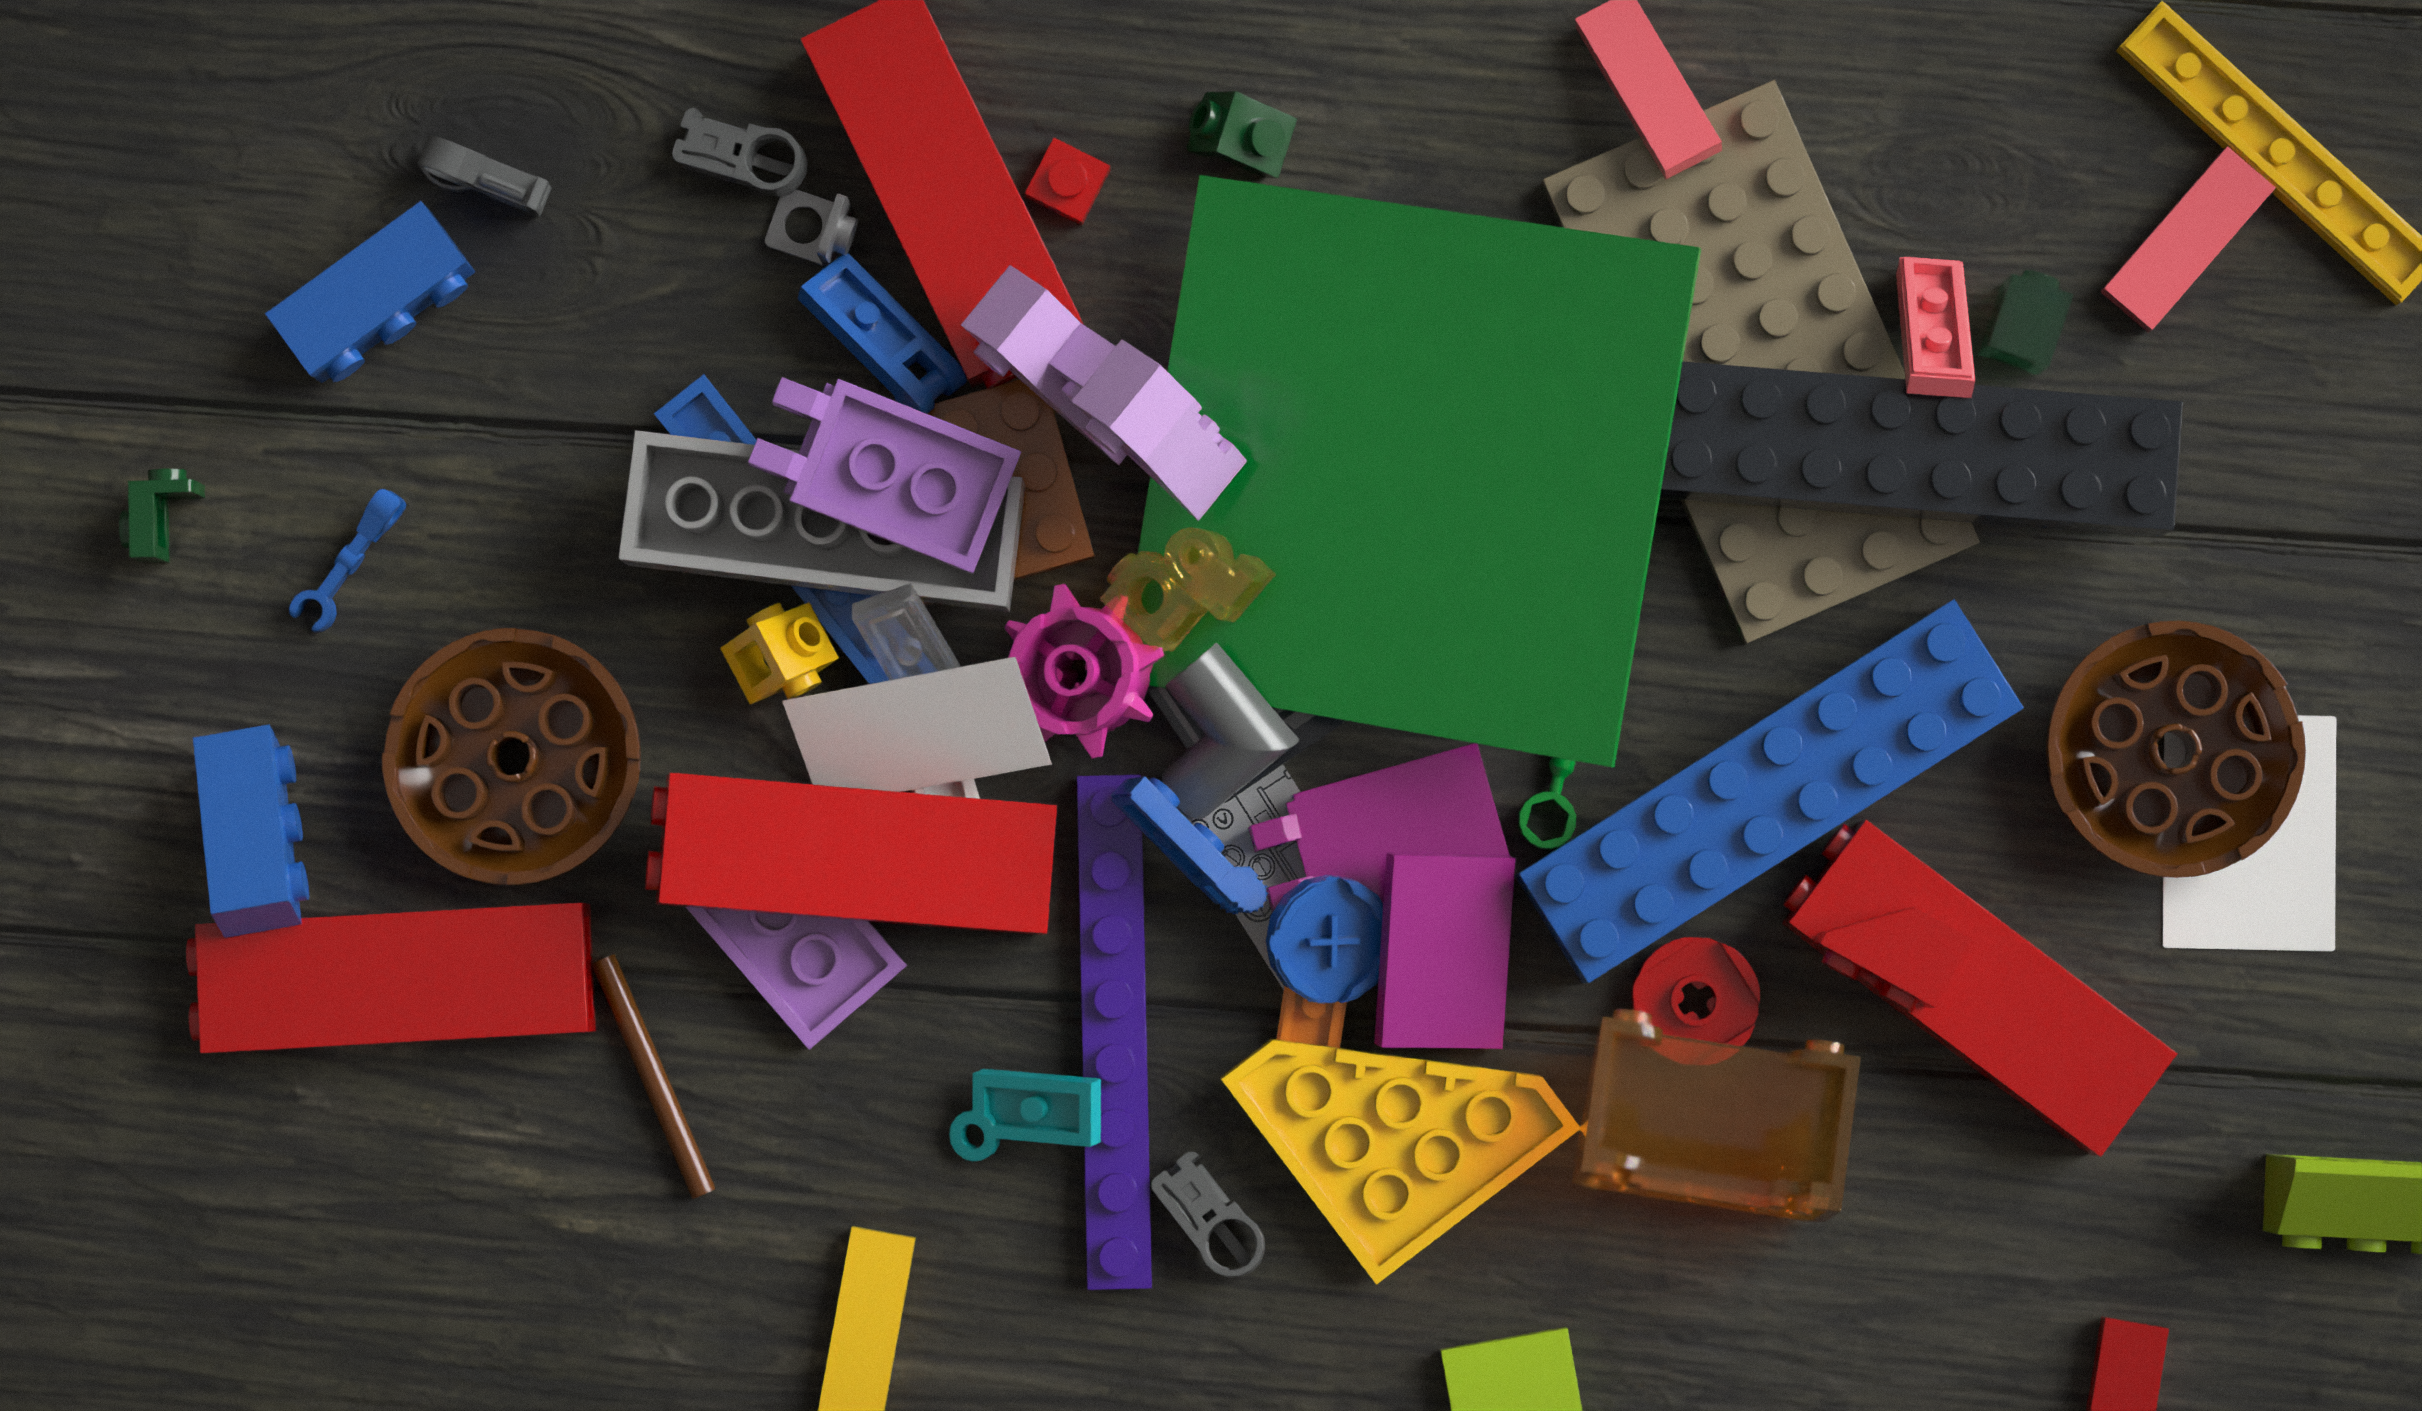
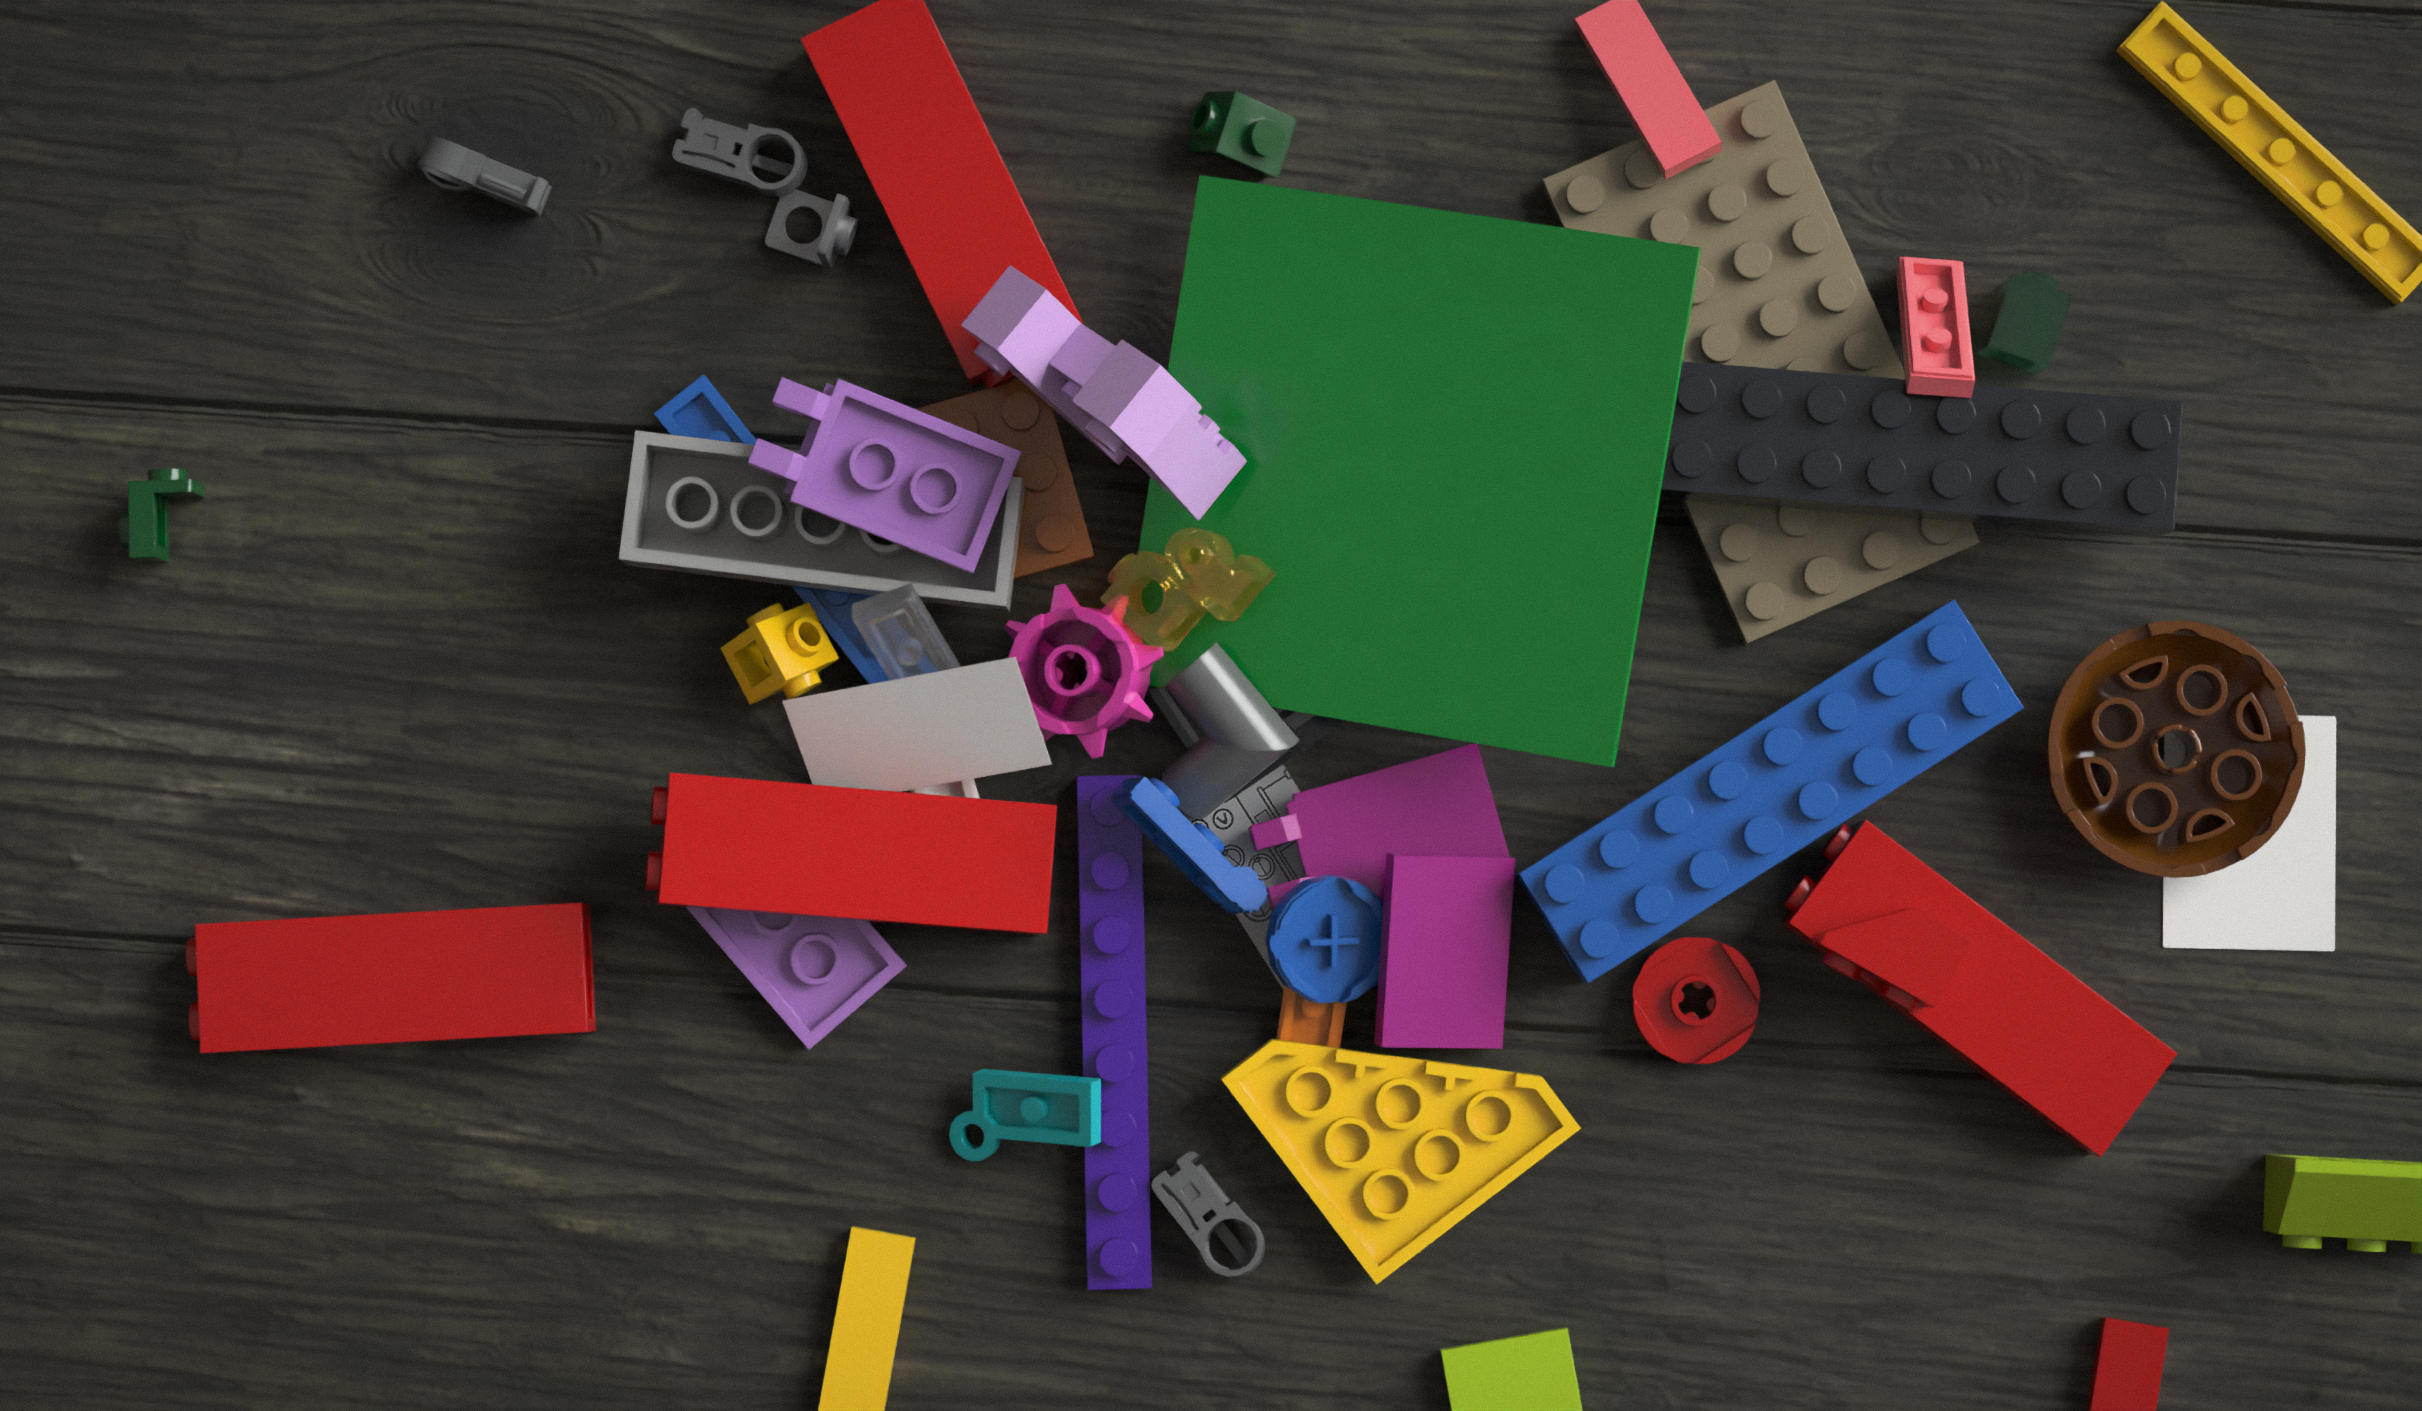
(249, 830): blue brick -> none
(371, 295): blue brick -> none
(377, 518): blue piece -> none
(448, 745): reddish brown brick -> none
(653, 1076): reddish brown bar -> none
(881, 333): blue plate -> none
(1067, 181): red plate -> none
(1560, 771): green piece -> none
(1717, 1121): clear orange windscreen -> none
(2187, 239): coral tile -> none

